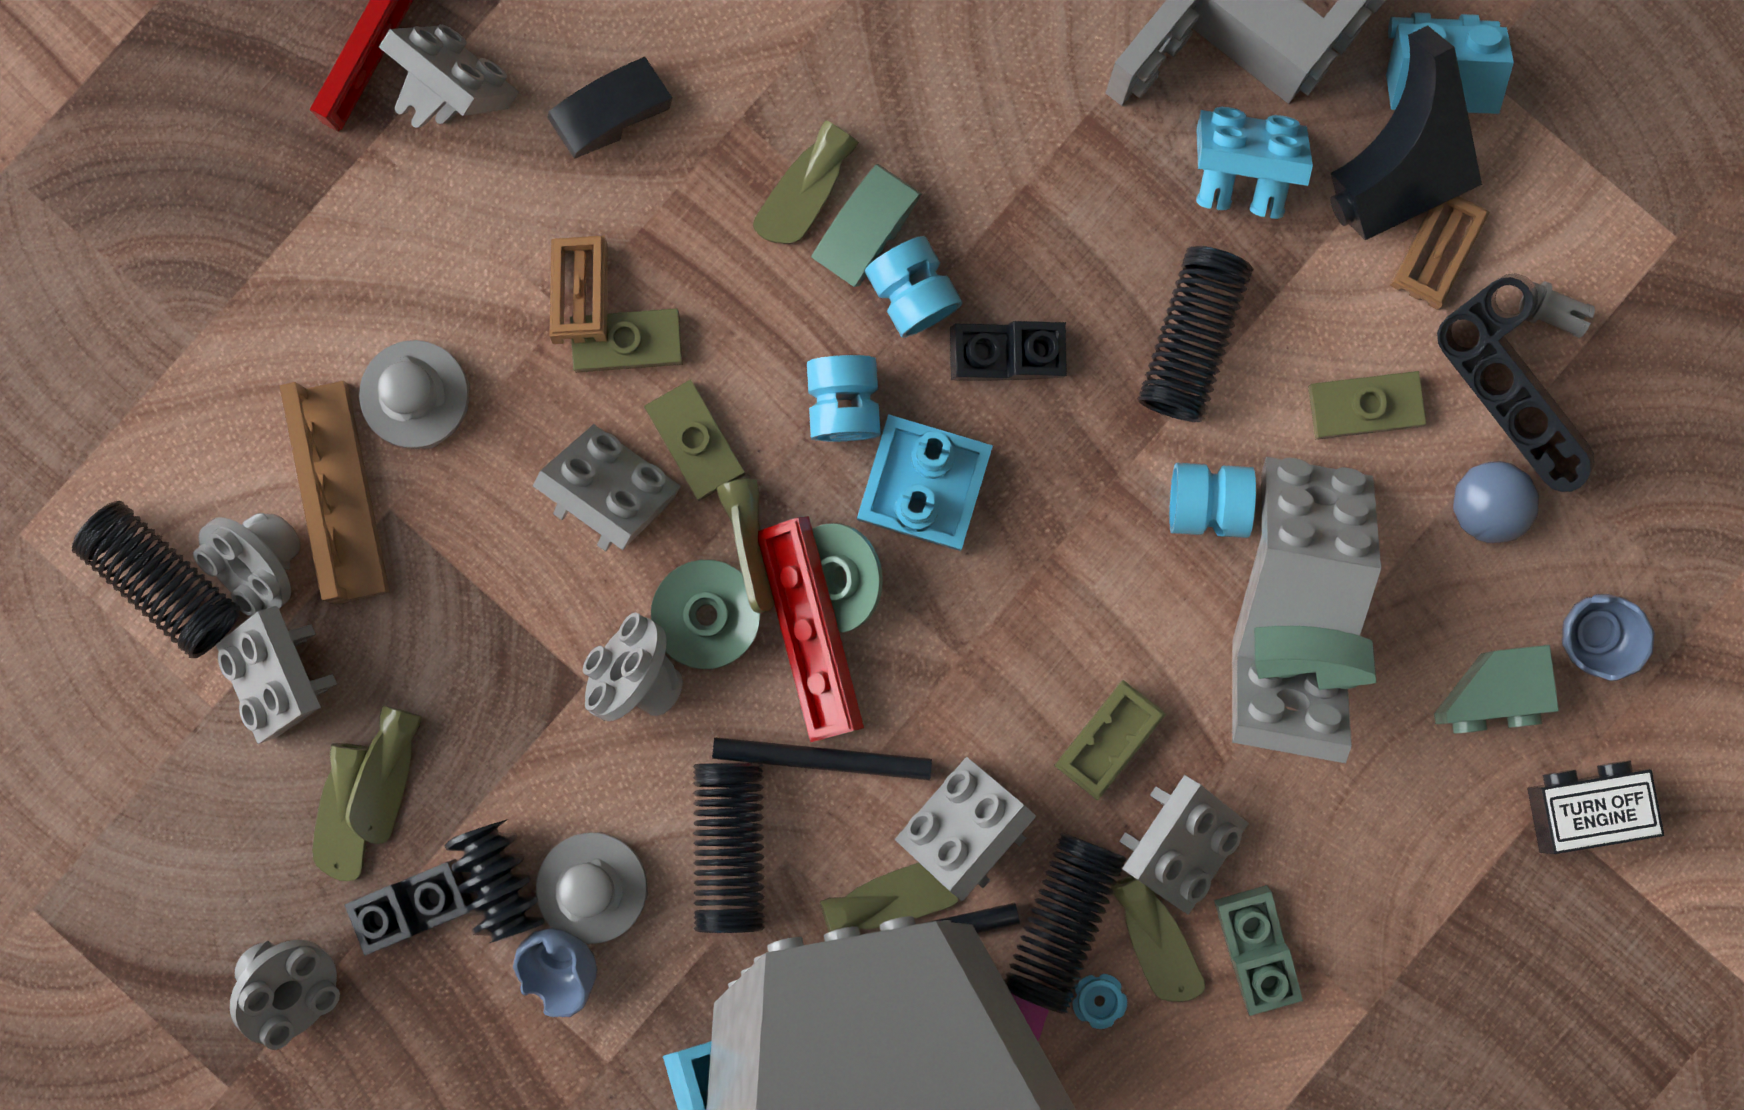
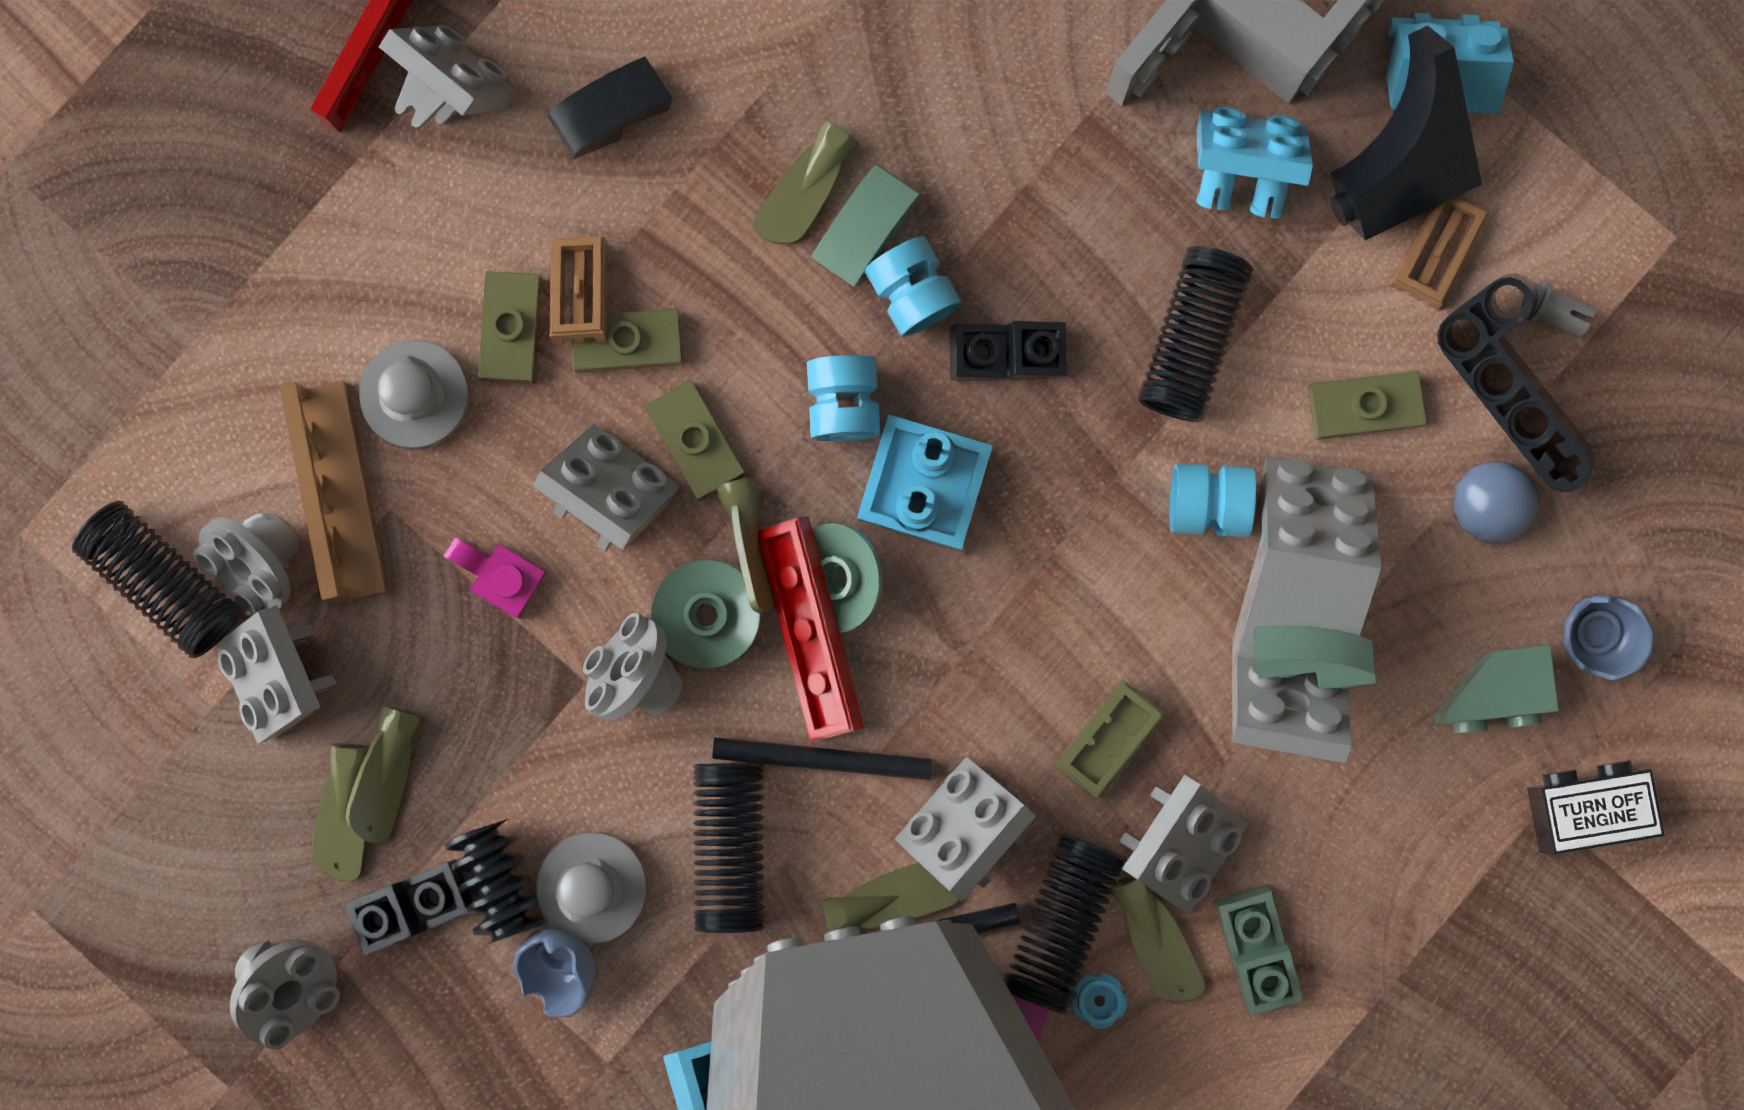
(502, 578): none -> dark pink plate
(509, 327): none -> olive plate

